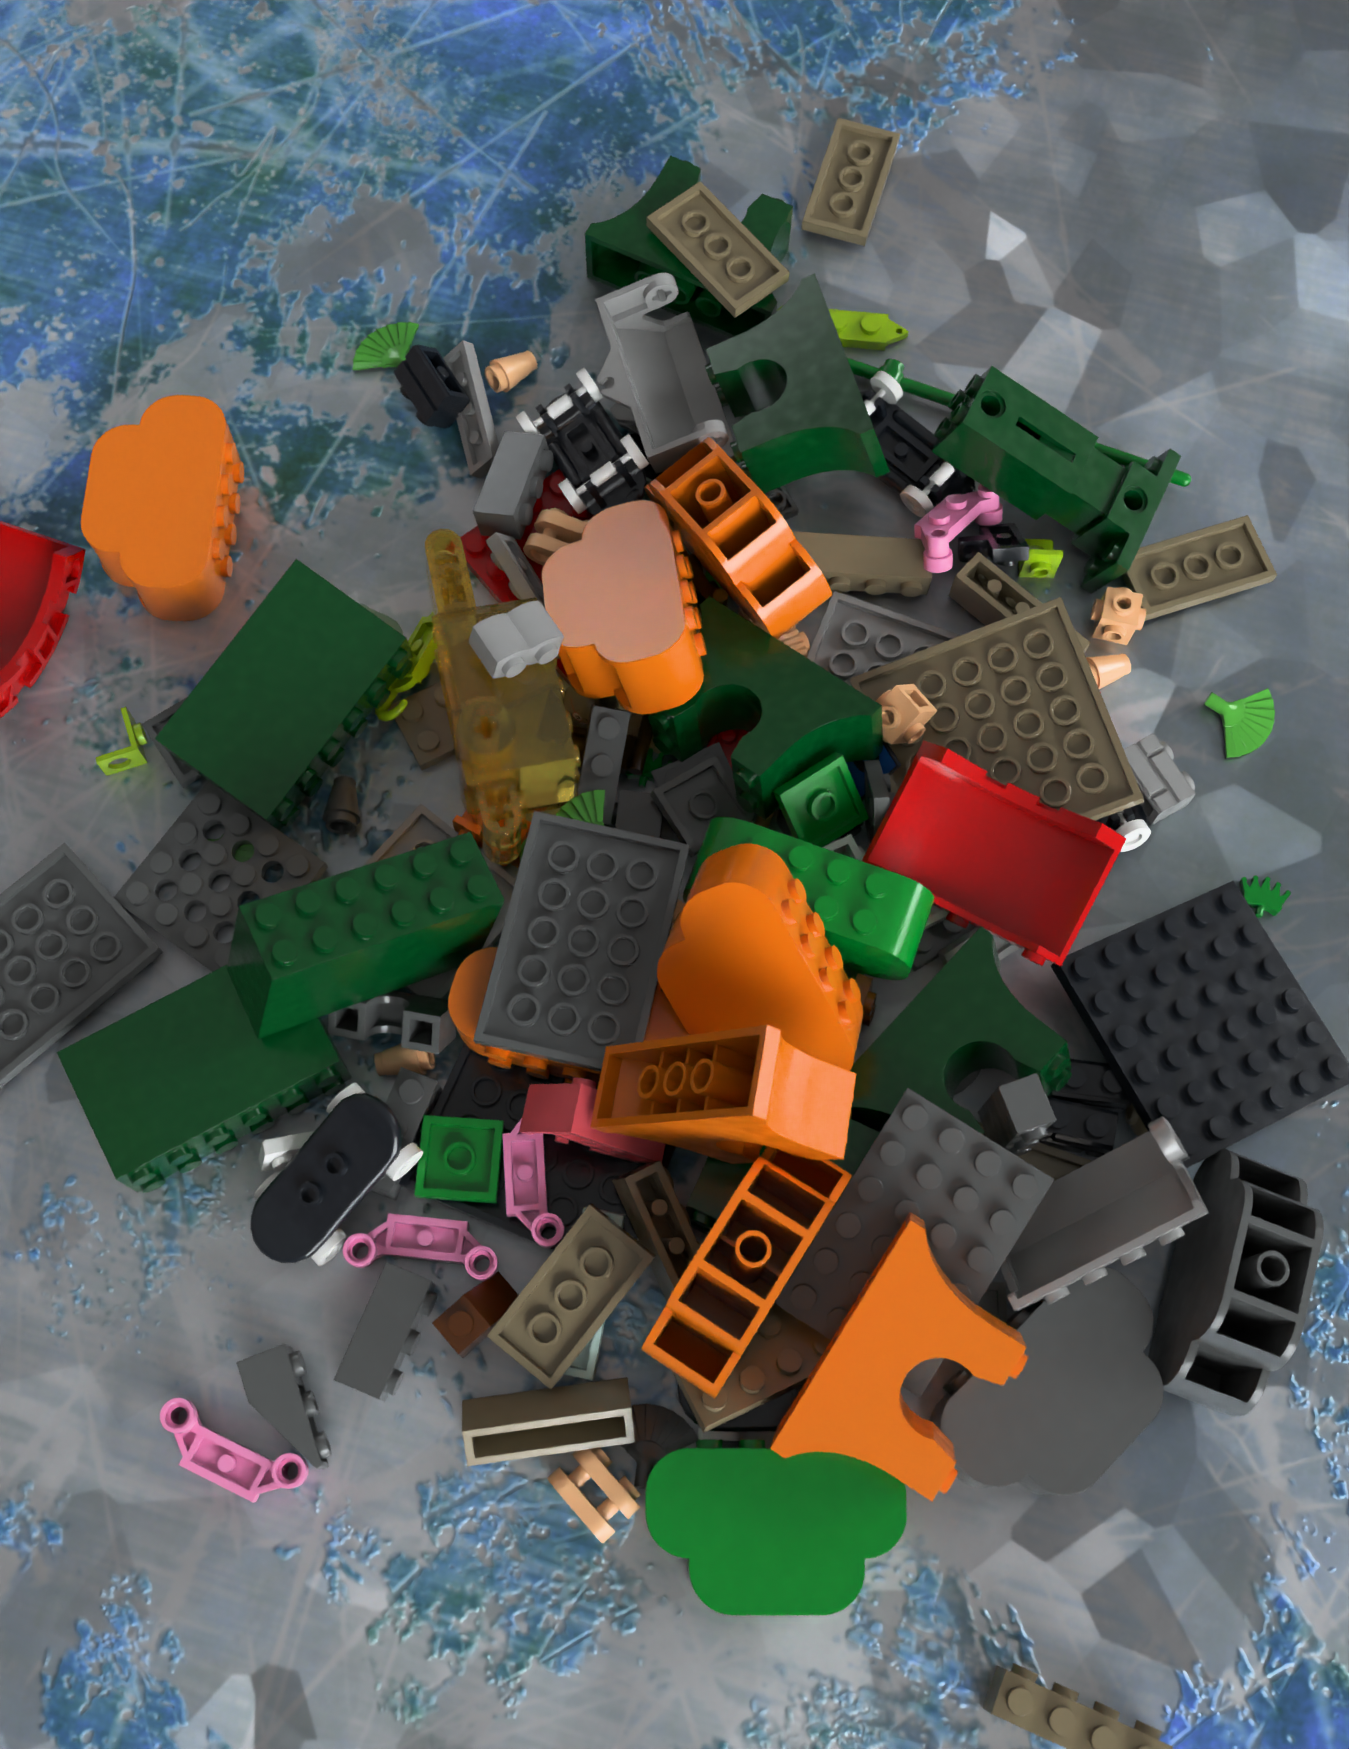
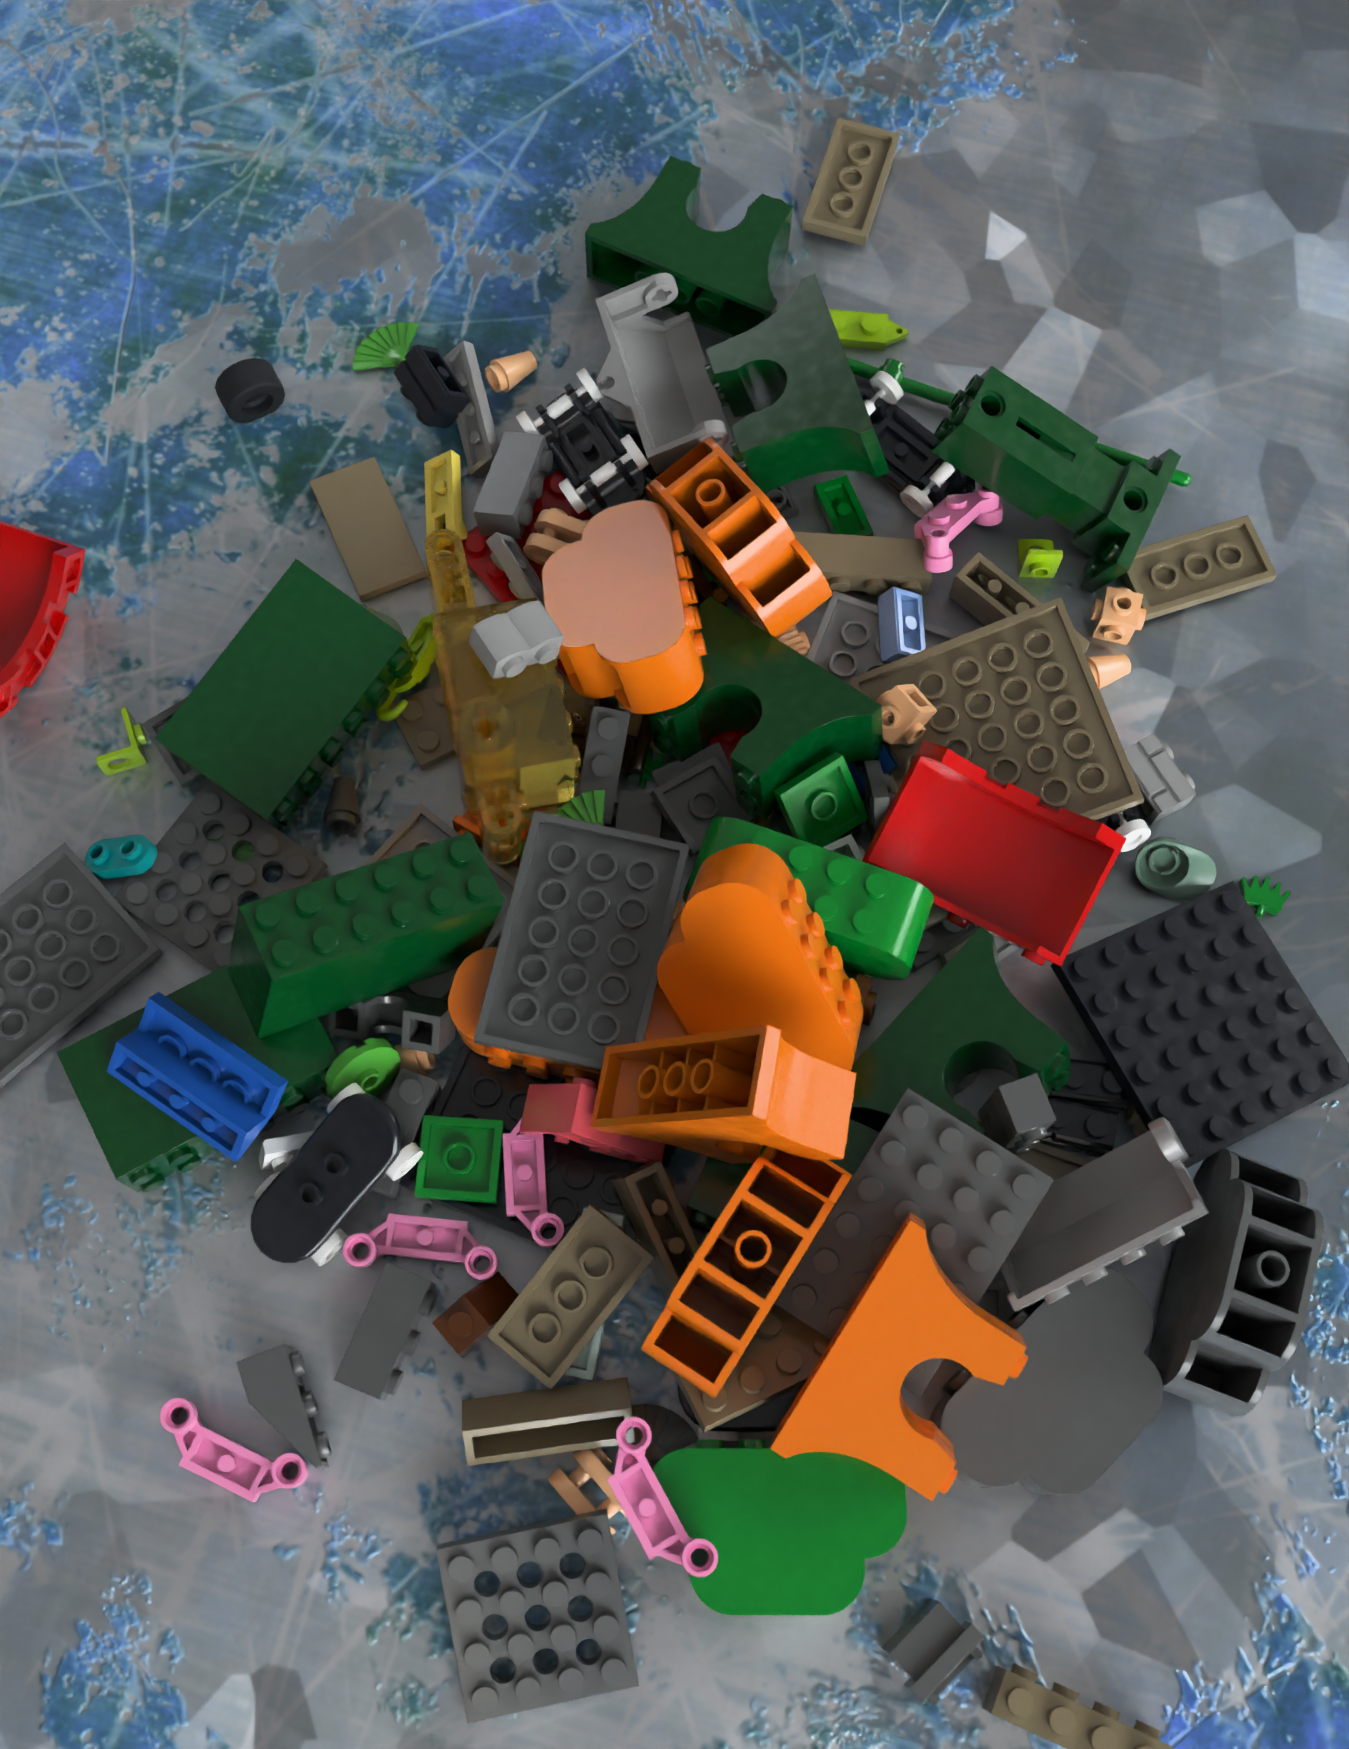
(120, 856): none -> teal plate
(166, 506): orange brick -> none
(197, 1077): none -> blue slope
(249, 390): none -> black tyre
(368, 529): none -> dark tan tile
(368, 1066): none -> bright green plate
(444, 494): none -> light yellow plate
(476, 1649): none -> dark grey piece
(649, 1507): none -> bright pink plate
(717, 249): dark tan plate -> none
(842, 507): none -> green plate
(900, 624): none -> light blue slope
(933, 1650): none -> dark grey plate
(999, 542): black hinge -> none
(1174, 868): none -> sand green cap
(1244, 721): bright green hand -> none

